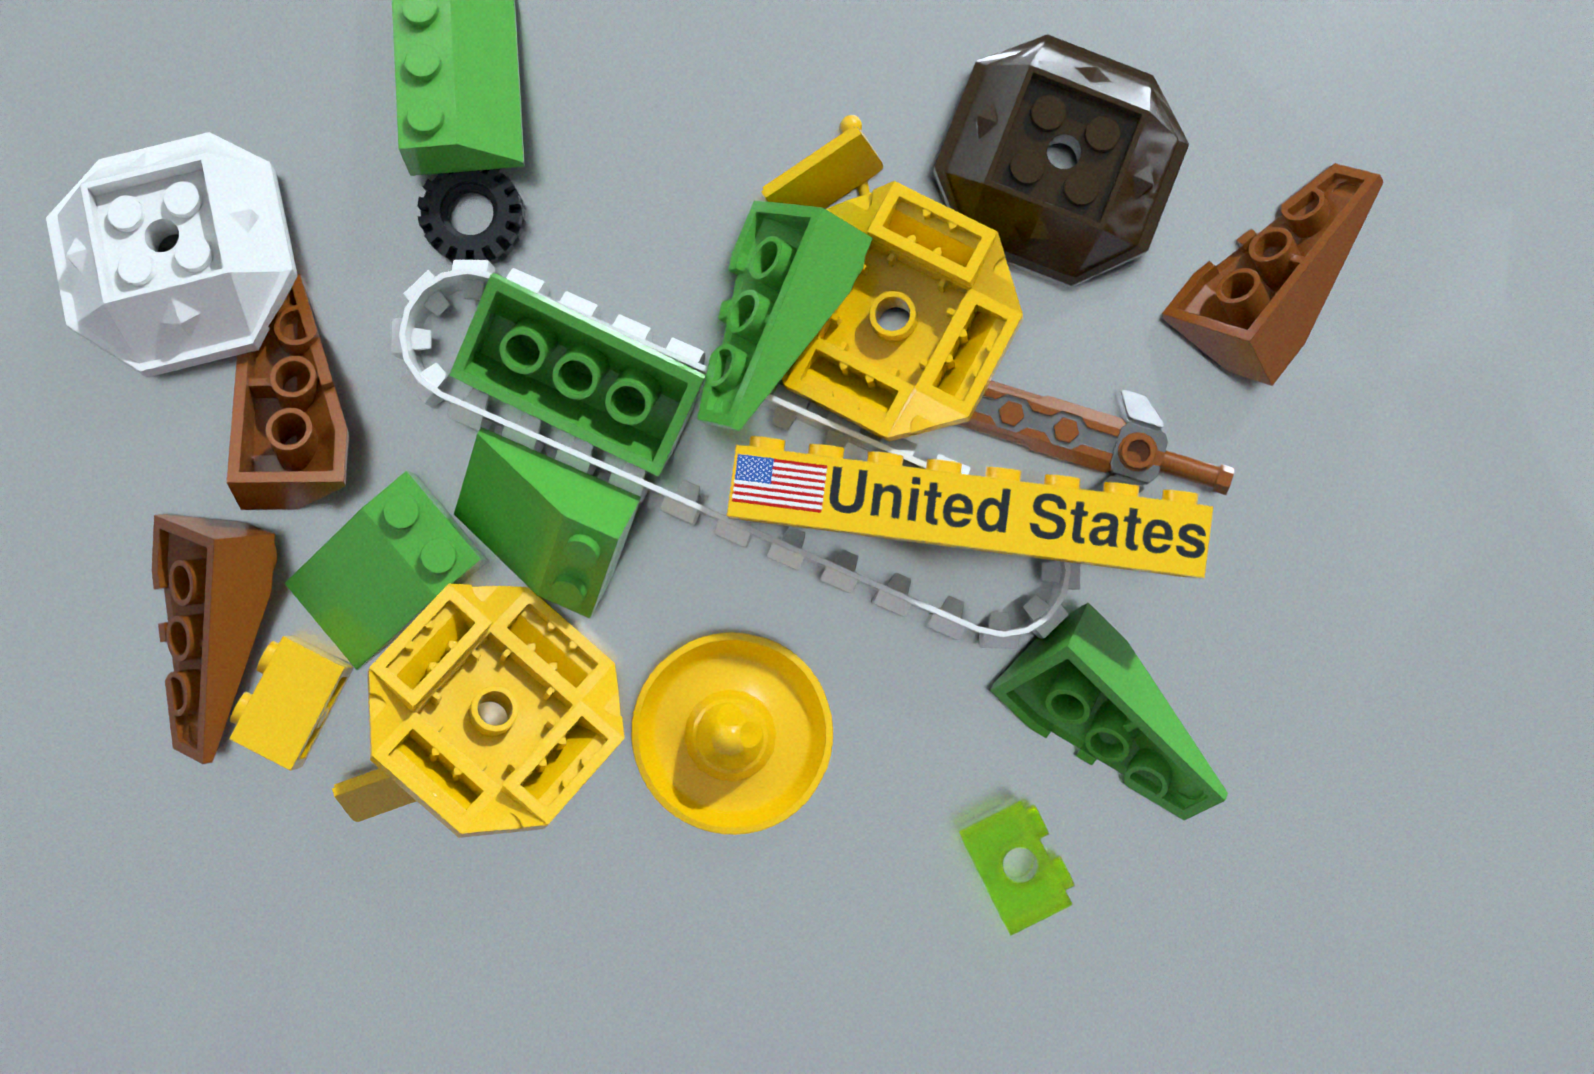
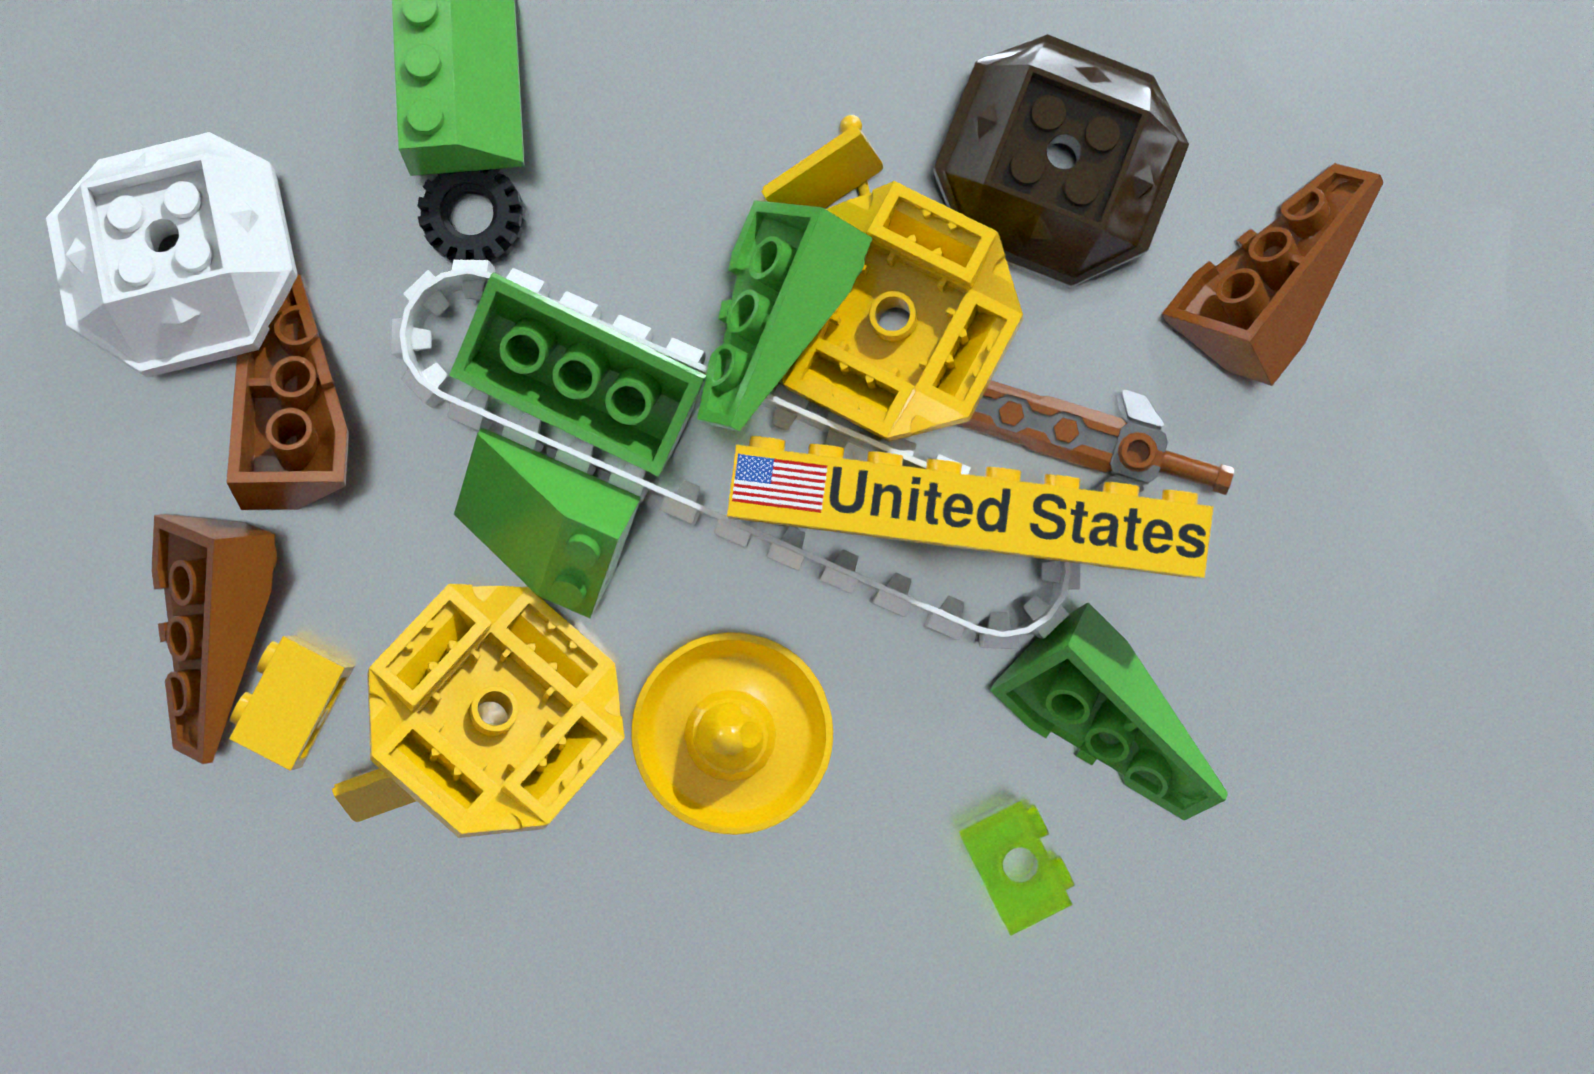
(384, 568): bright green slope -> none

